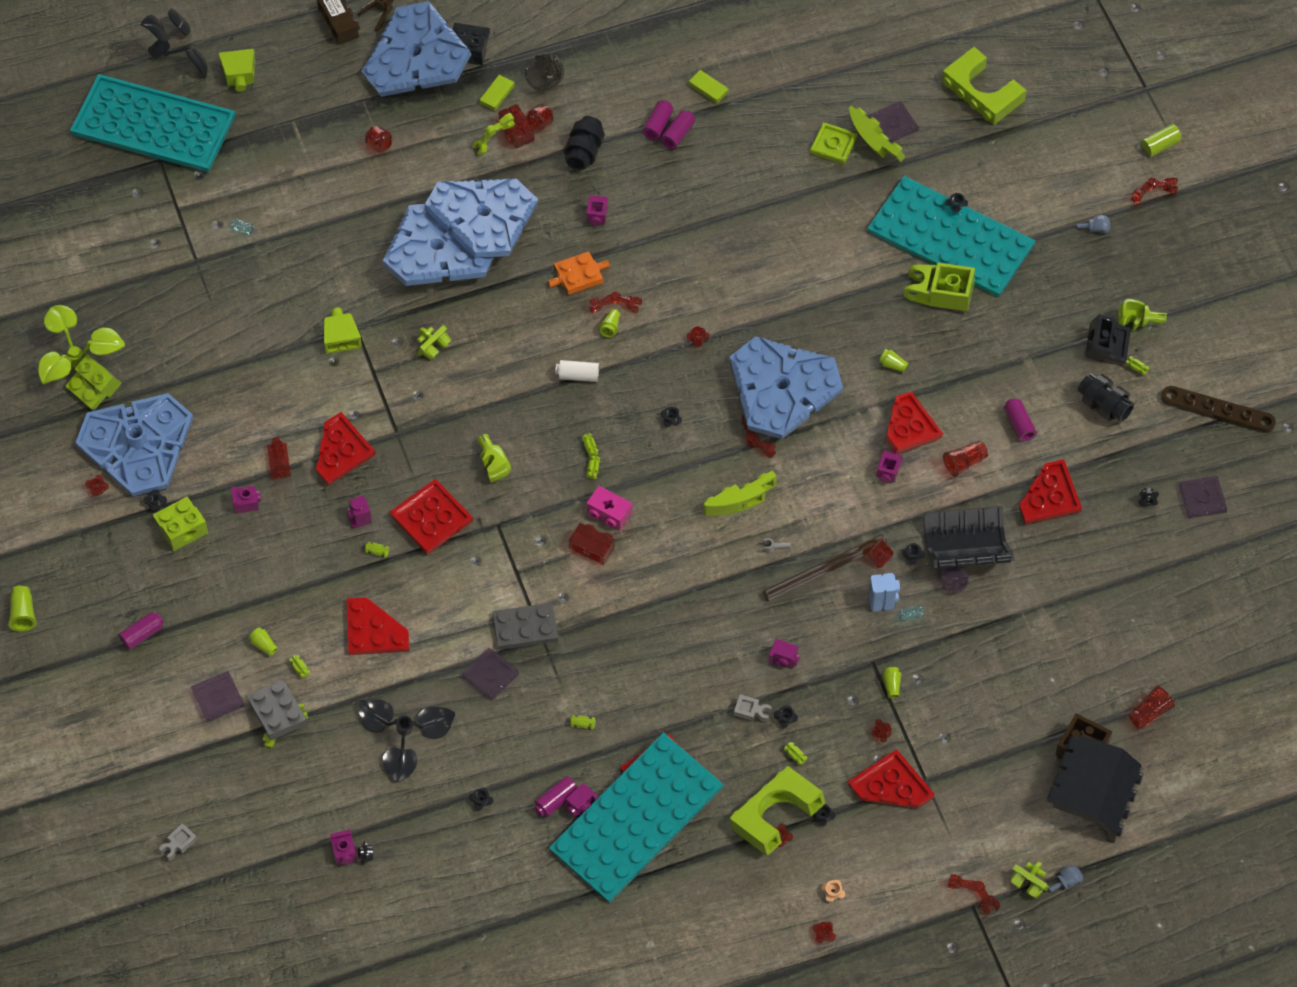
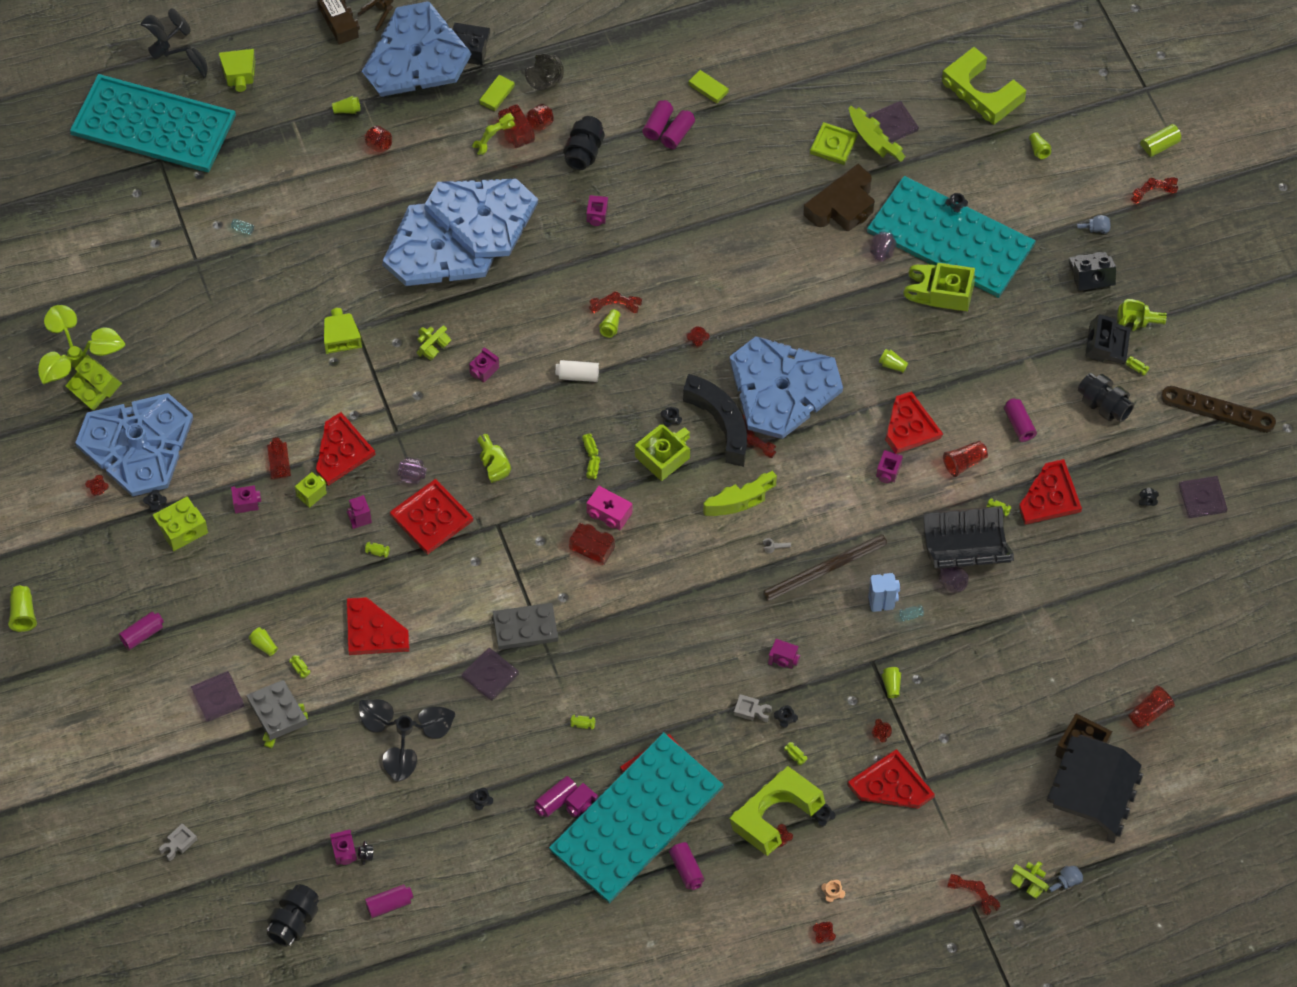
(287, 923): none -> black piece
(311, 489): none -> lime brick
(349, 105): none -> lime cone
(388, 900): none -> magenta brick
(411, 470): none -> clear purple head
(484, 365): none -> magenta brick
(578, 273): orange plate -> none
(663, 451): none -> lime hinge
(686, 866): none -> magenta brick
(725, 412): none -> black brick
(844, 201): none -> dark brown brick
(880, 553): clear red tile -> none
(883, 246): none -> clear purple head
(913, 548): black plate -> none
(1006, 510): none -> lime piece
(1040, 146): none -> lime cone
(1093, 270): none -> black brick

